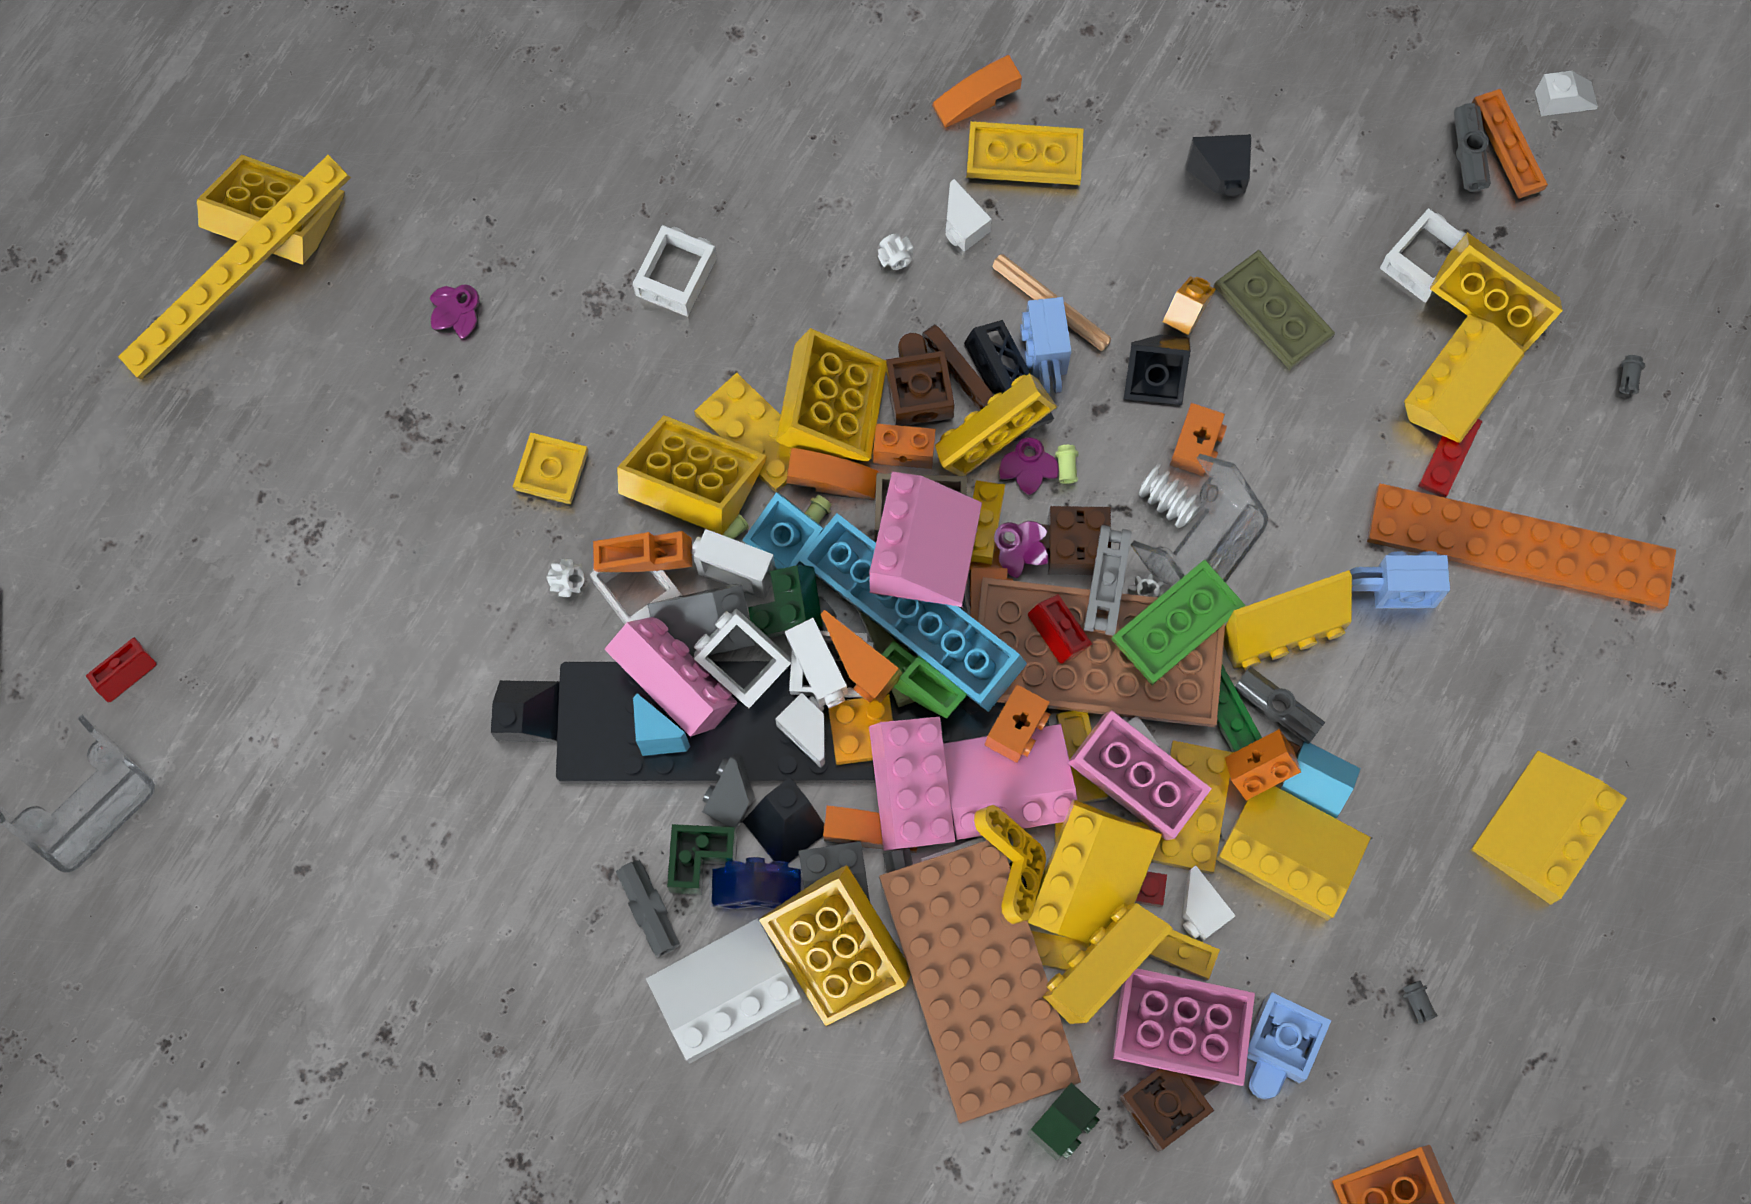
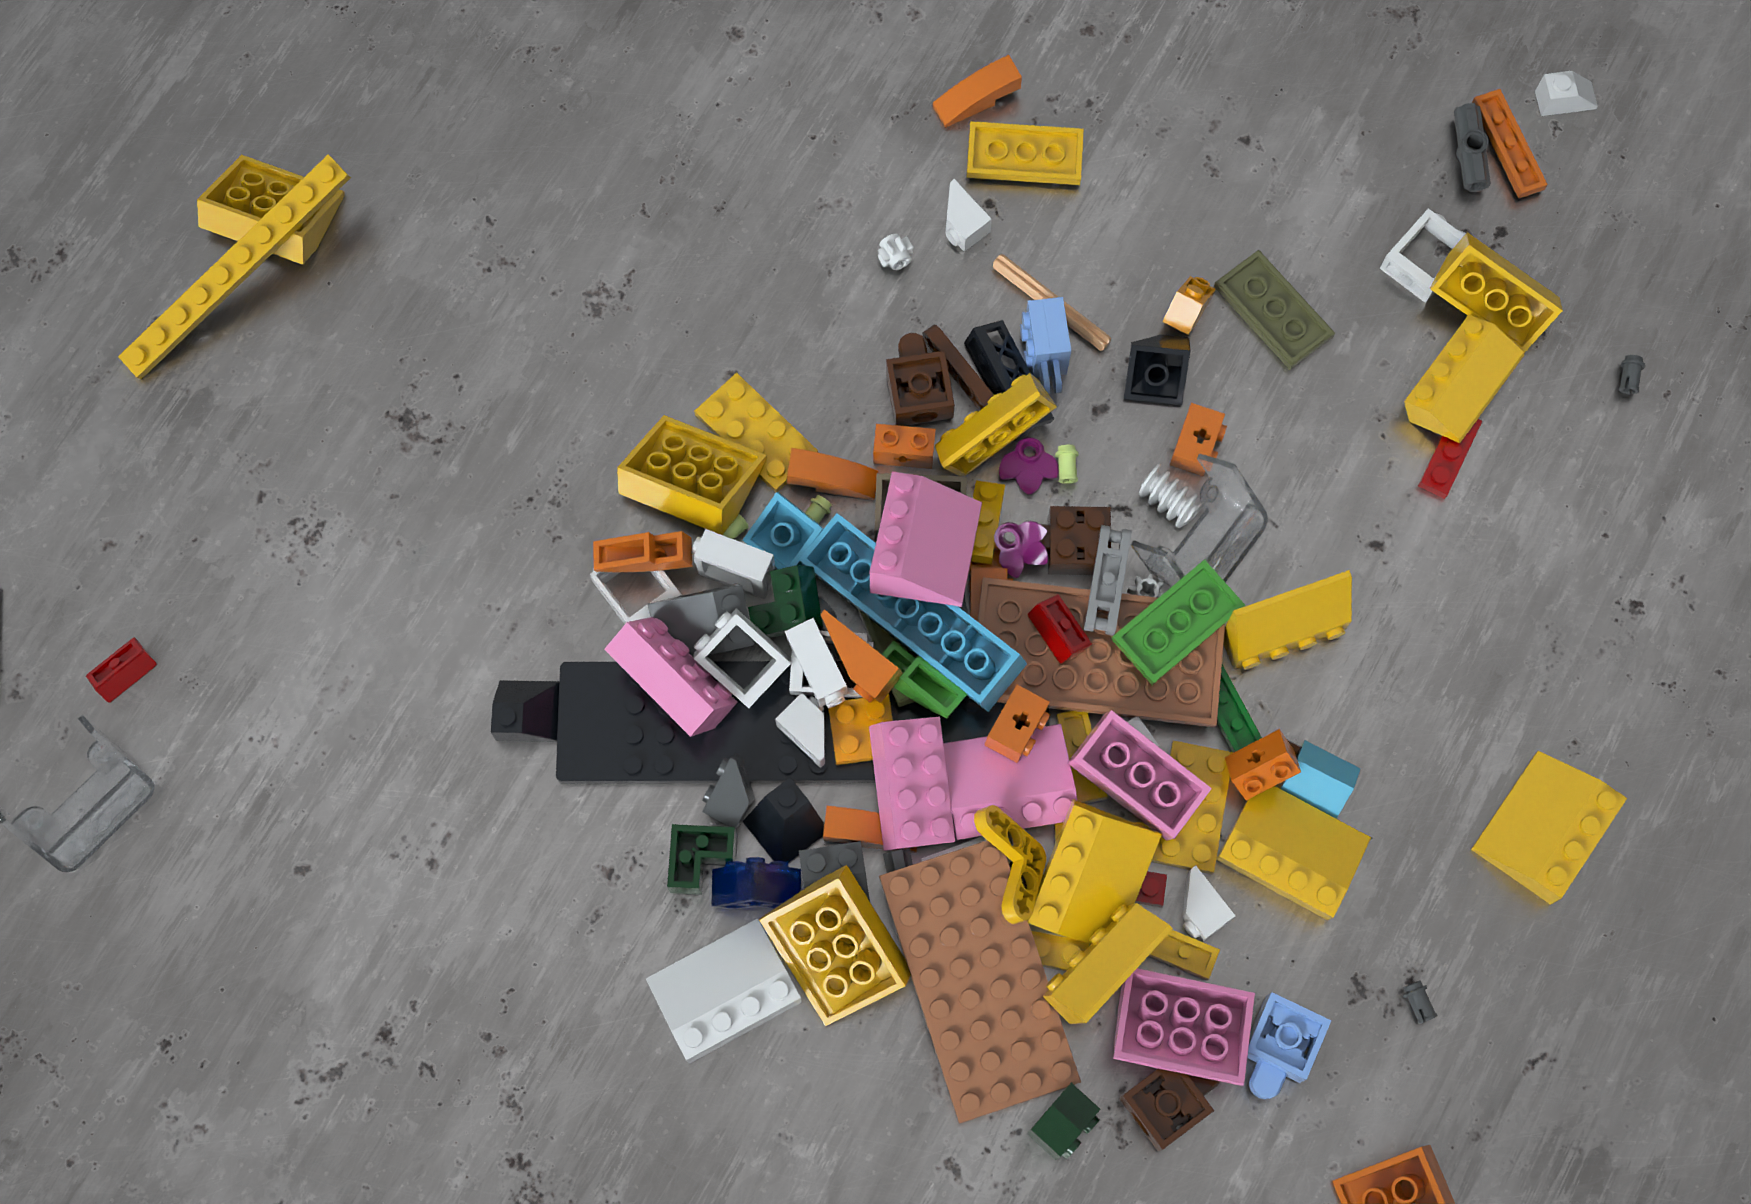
(452, 312): magenta plate -> none
(550, 468): yellow plate -> none
(565, 577): white gear -> none
(648, 908): dark grey piece -> none
(655, 731): medium azure slope -> none
(665, 295): white window -> none
(831, 398): yellow slope -> none
(1221, 162): black slope -> none
(1295, 717): dark grey piece -> none
(1405, 580): light blue brick -> none
(1522, 545): orange plate -> none

